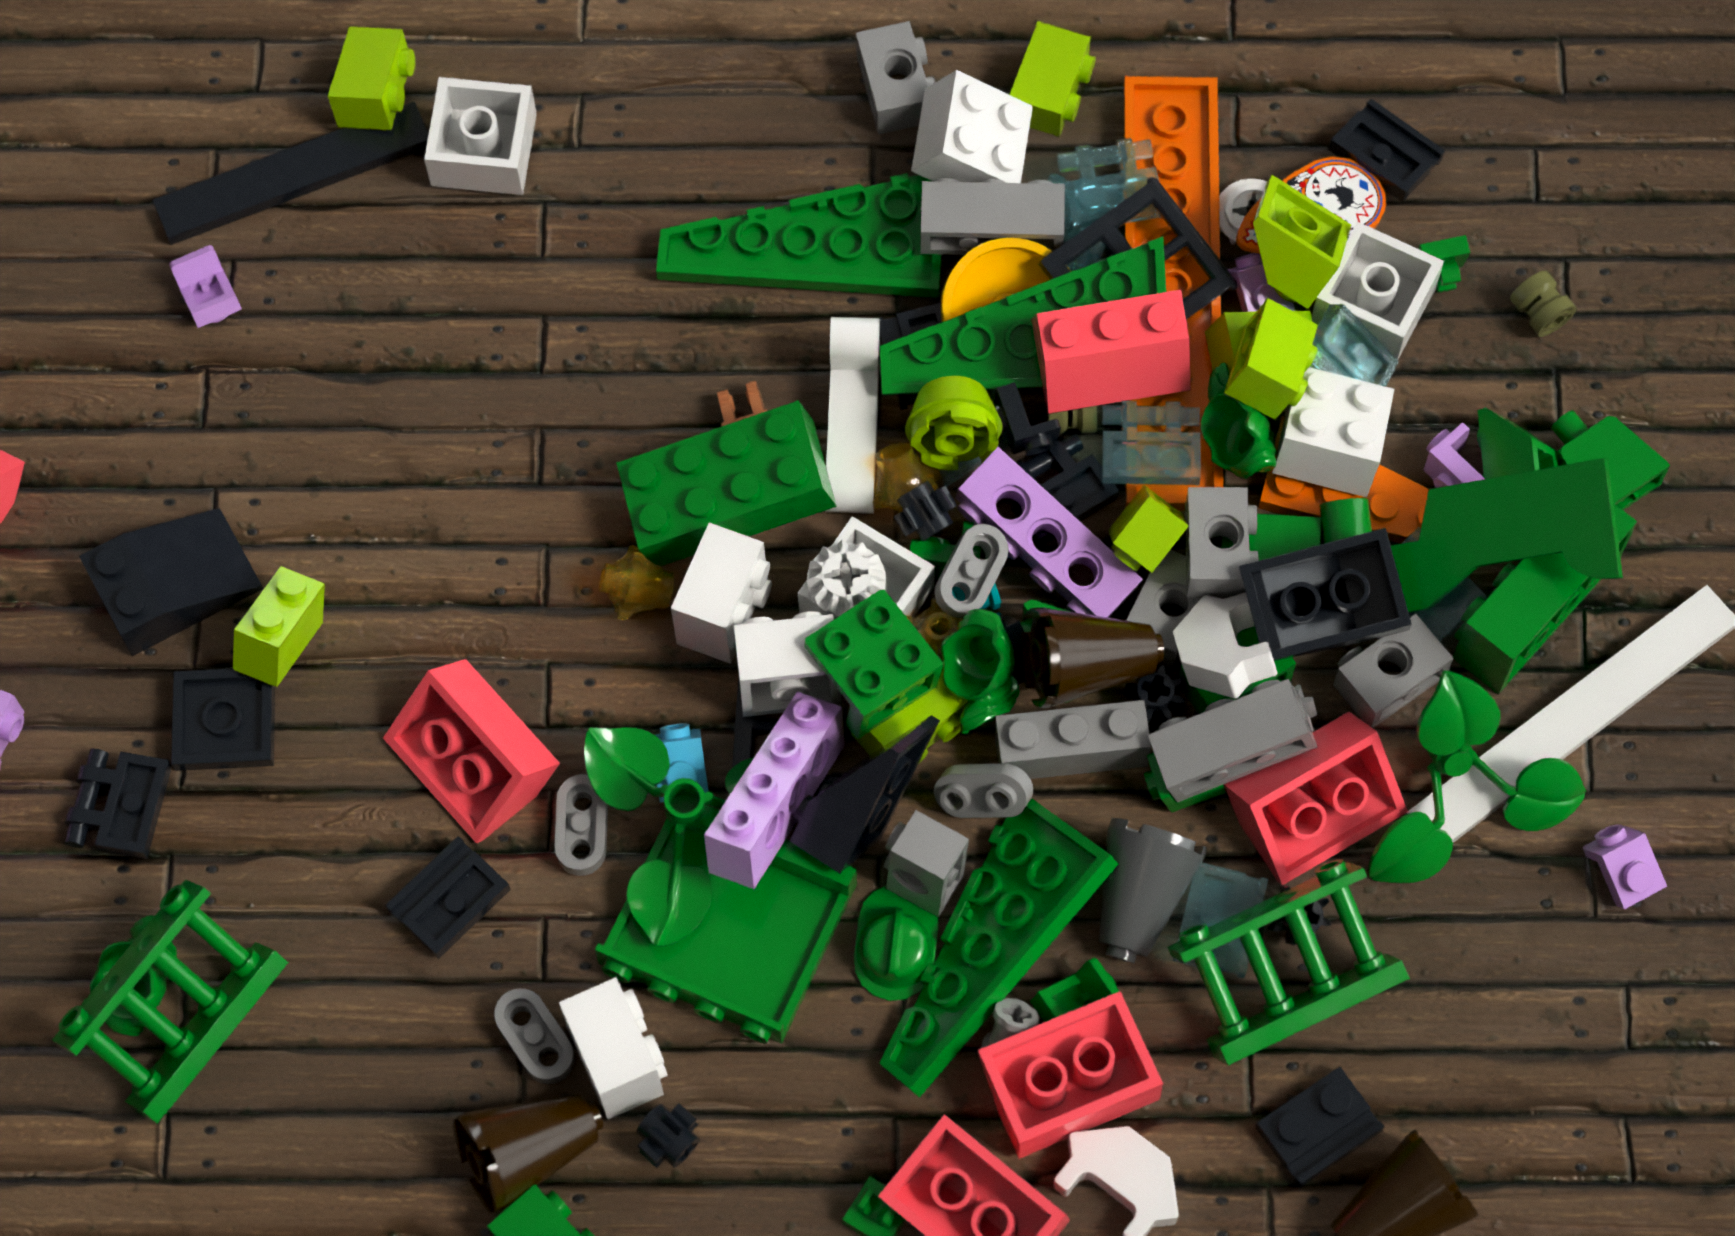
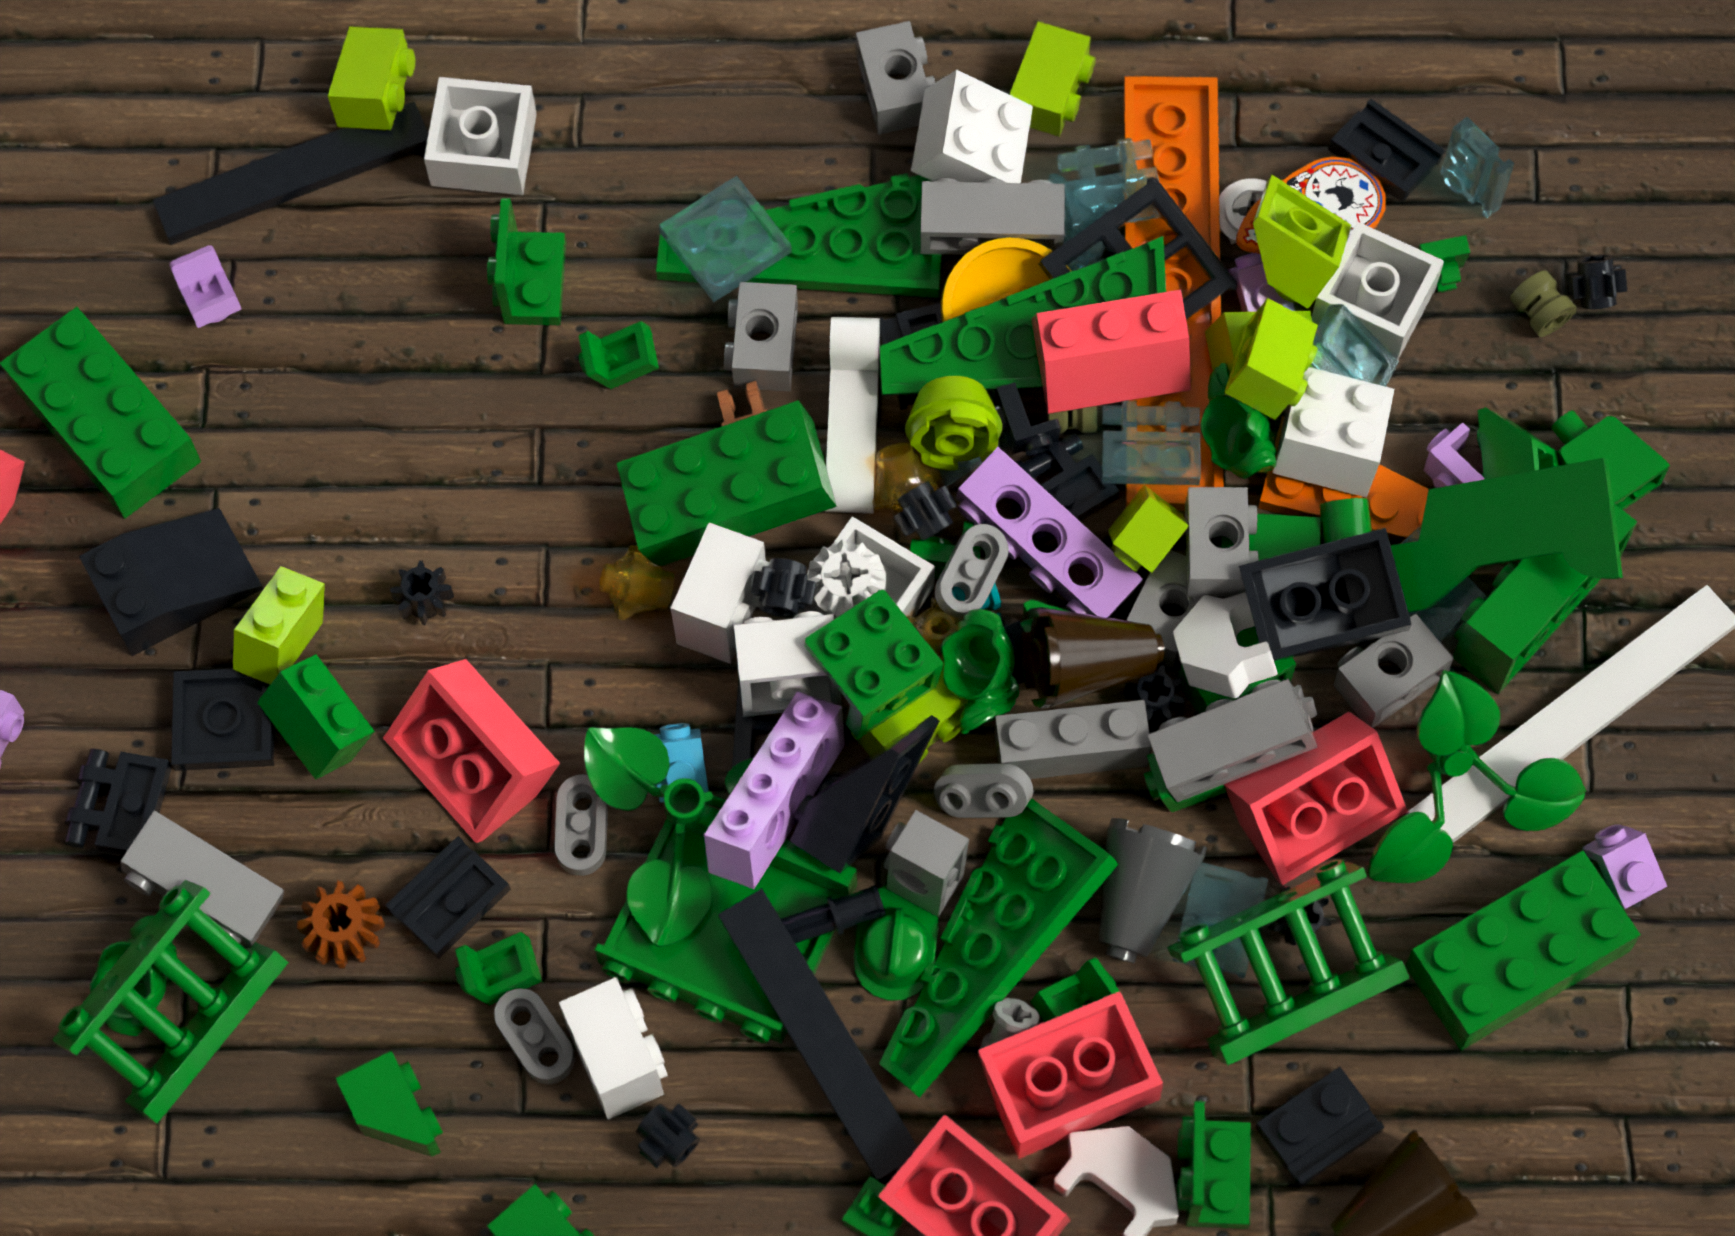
(100, 412): none -> green brick
(169, 854): none -> light grey brick
(315, 716): none -> green brick
(340, 905): none -> dark orange gear
(385, 1105): none -> green slope
(425, 581): none -> black gear
(497, 968): none -> green bracket
(523, 1144): dark brown cone -> none
(526, 271): none -> green bracket
(619, 355): none -> green bracket
(725, 238): none -> clear light blue plate
(768, 310): none -> light grey brick
(783, 588): none -> black gear
(818, 1034): none -> black tile
(835, 915): none -> black axle
(1217, 1174): none -> green bracket
(1475, 168): none -> clear light blue plate
(1522, 950): none -> green brick
(1596, 282): none -> black gear

